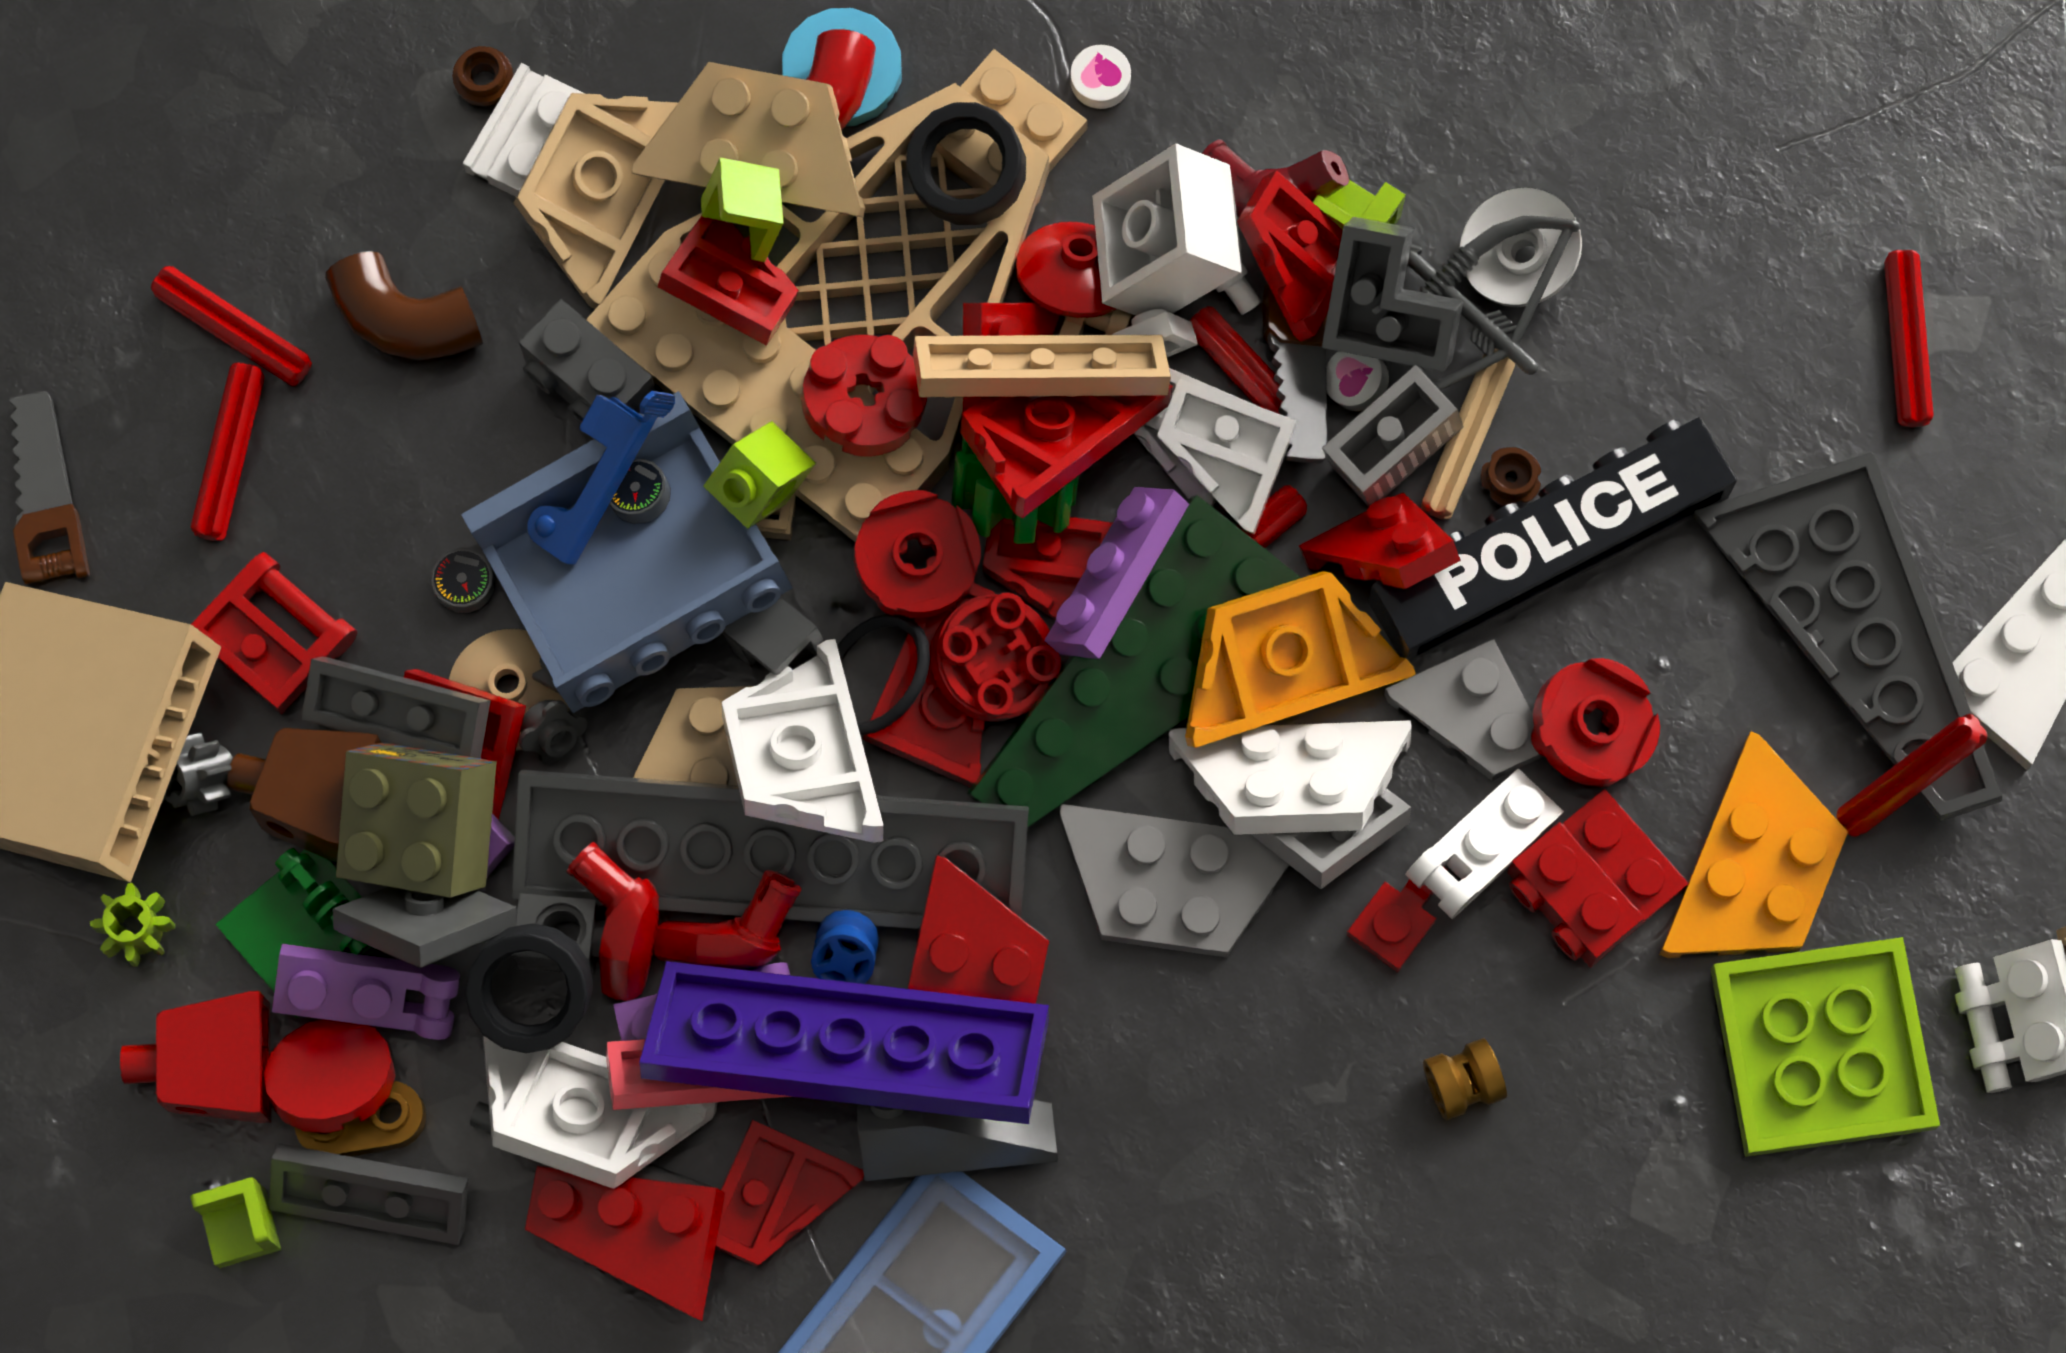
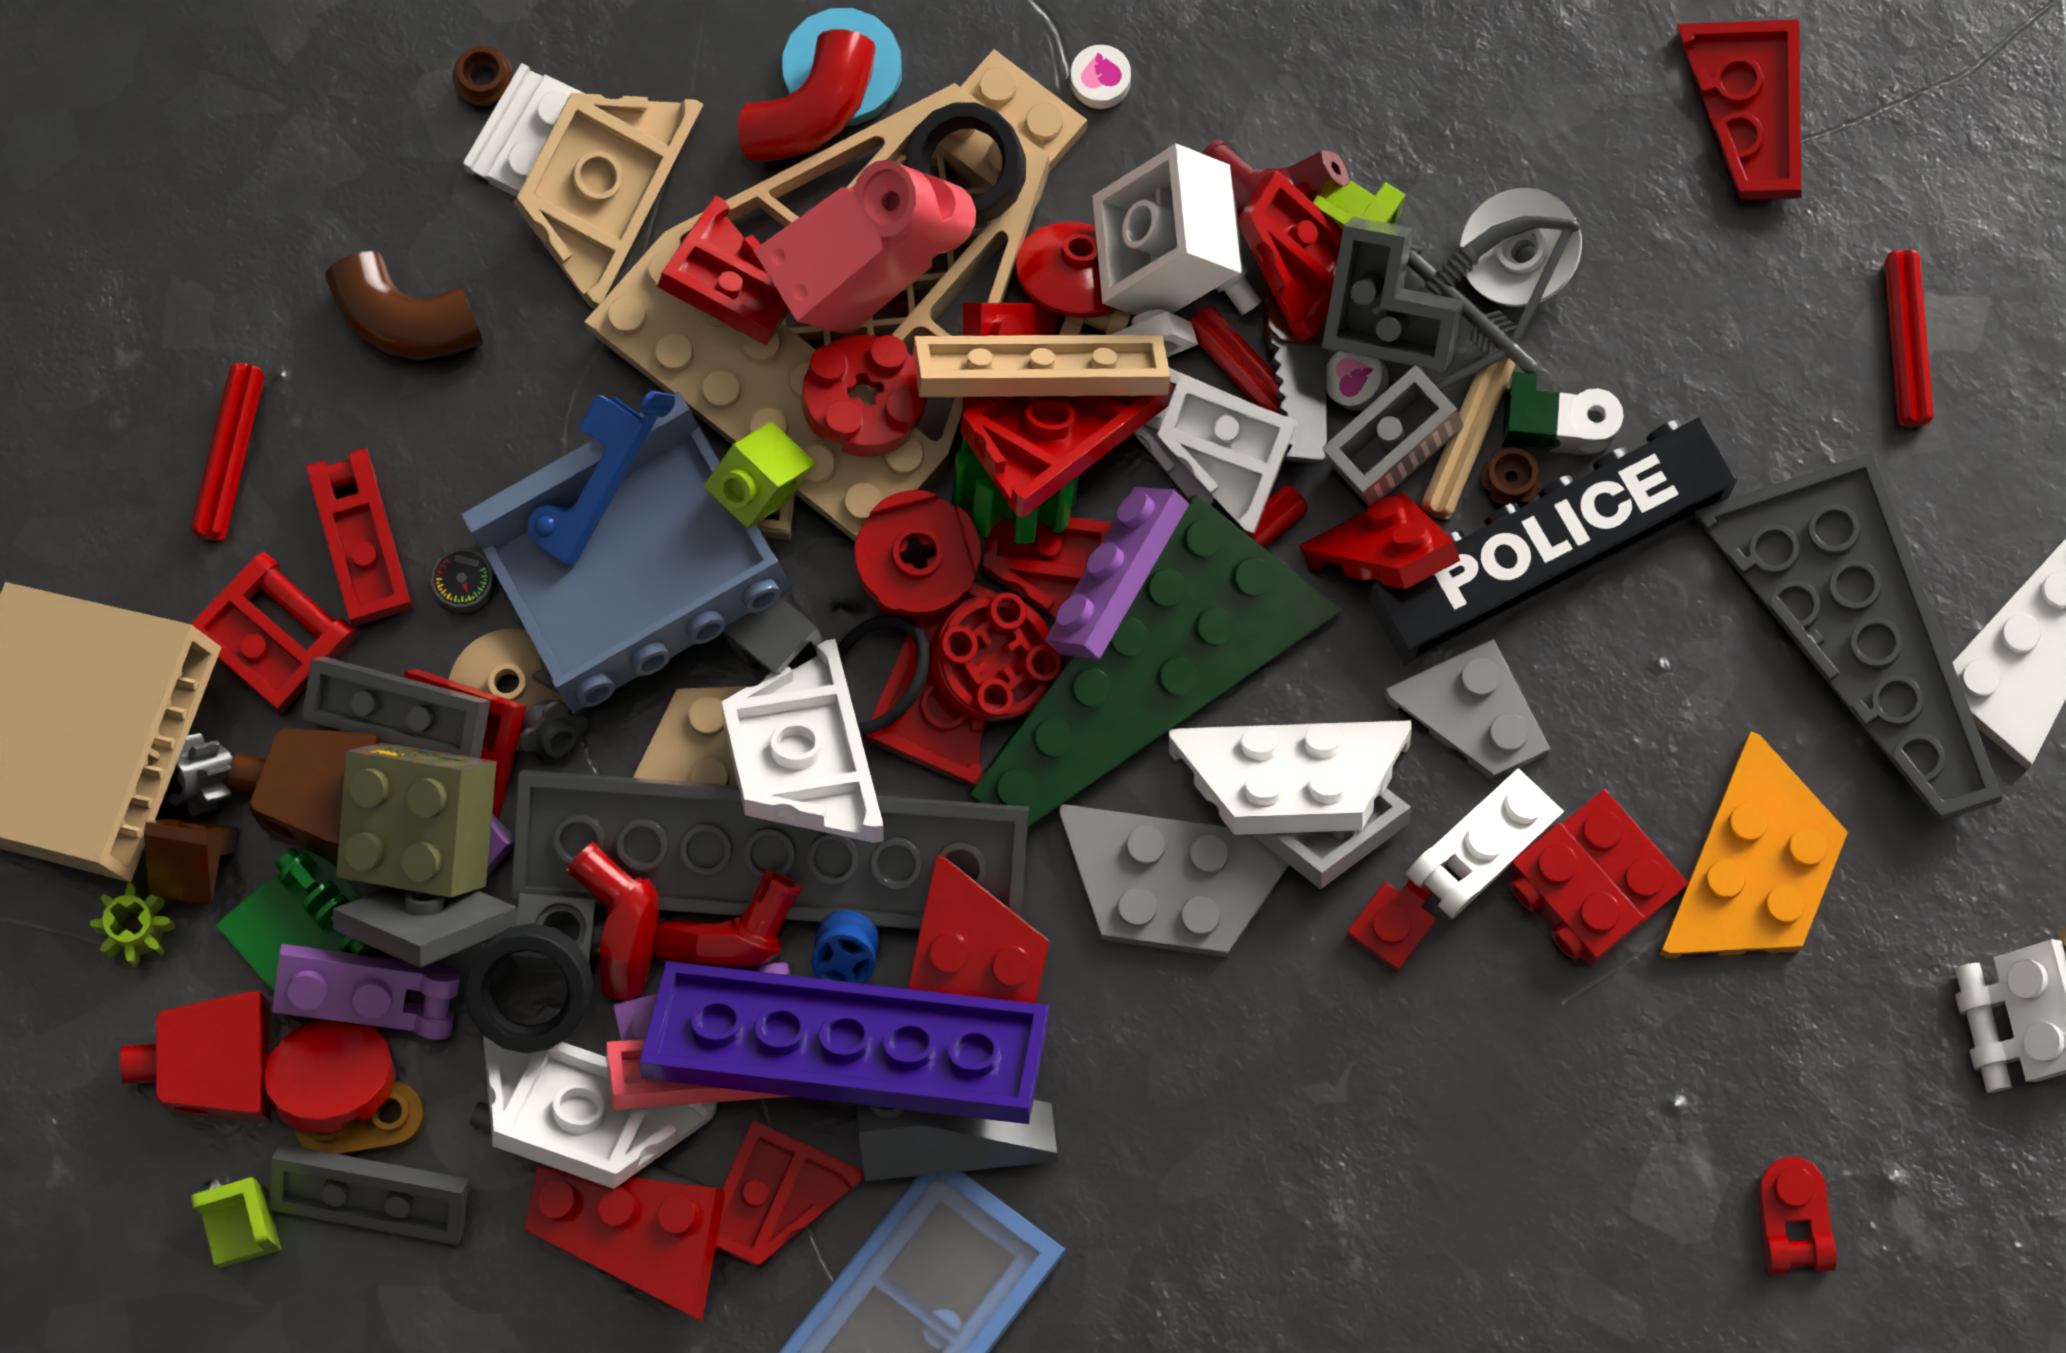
(44, 493): piece -> none
(185, 857): none -> reddish brown slope
(231, 325): red axle -> none
(360, 539): none -> red plate
(581, 362): dark grey brick -> none
(641, 493): tile -> none
(748, 197): panel -> none
(759, 122): tan wing -> none
(865, 244): none -> coral piece
(1284, 657): light orange wing -> none
(1465, 1079): pearl gold wheel -> none
(1558, 420): none -> leg
(1563, 735): red plate -> none
(1753, 100): none -> red wing
(1795, 1193): none -> red plate
(1824, 1047): lime plate -> none
(1912, 775): red axle -> none

